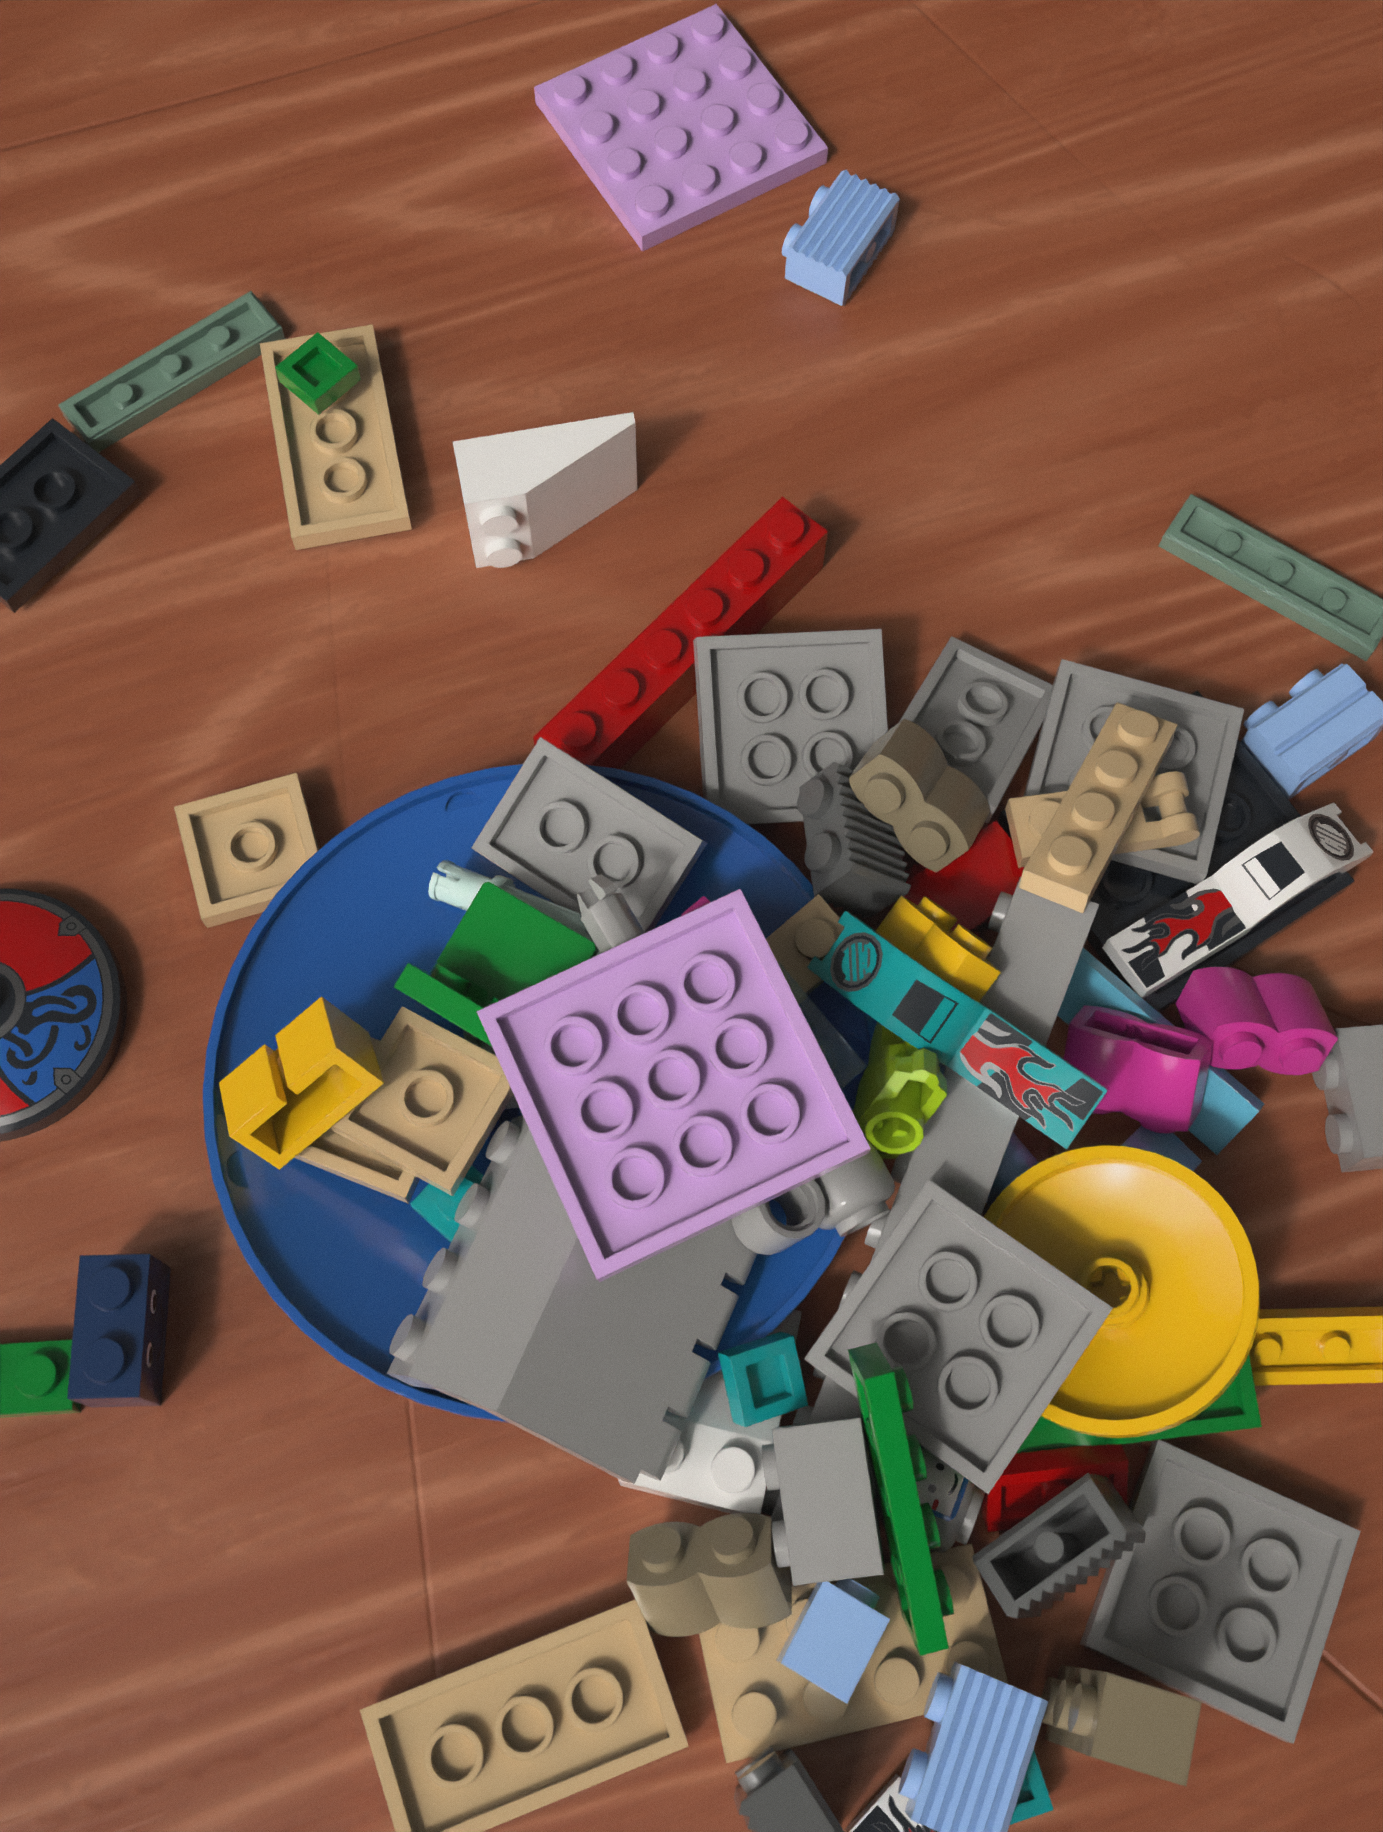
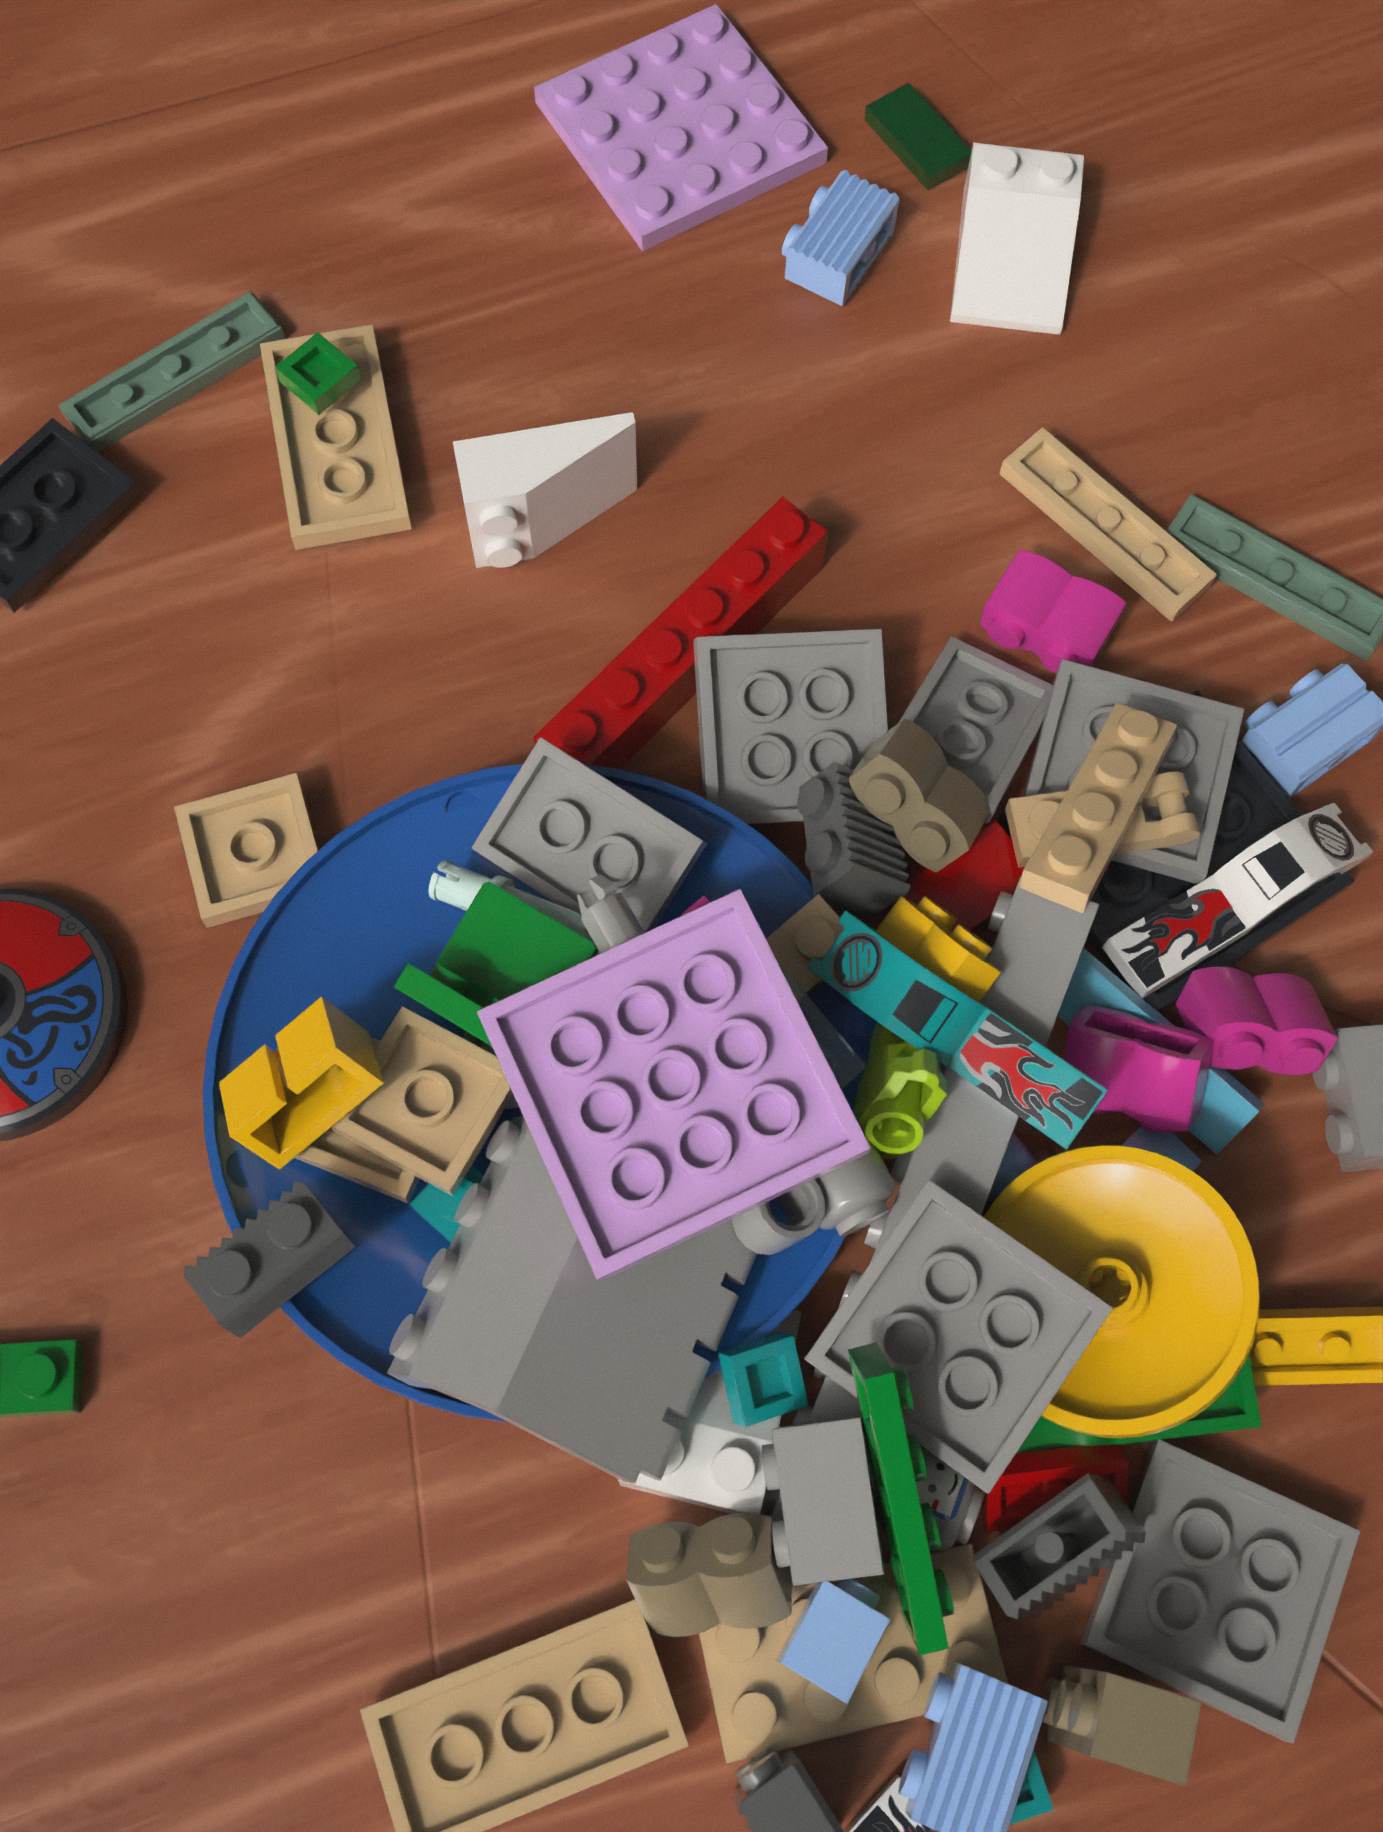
(119, 1331): dark blue brick -> none
(268, 1260): none -> dark grey brick
(918, 136): none -> dark green tile
(1016, 238): none -> white slope
(1051, 612): none -> dark pink brick
(1107, 524): none -> tan plate

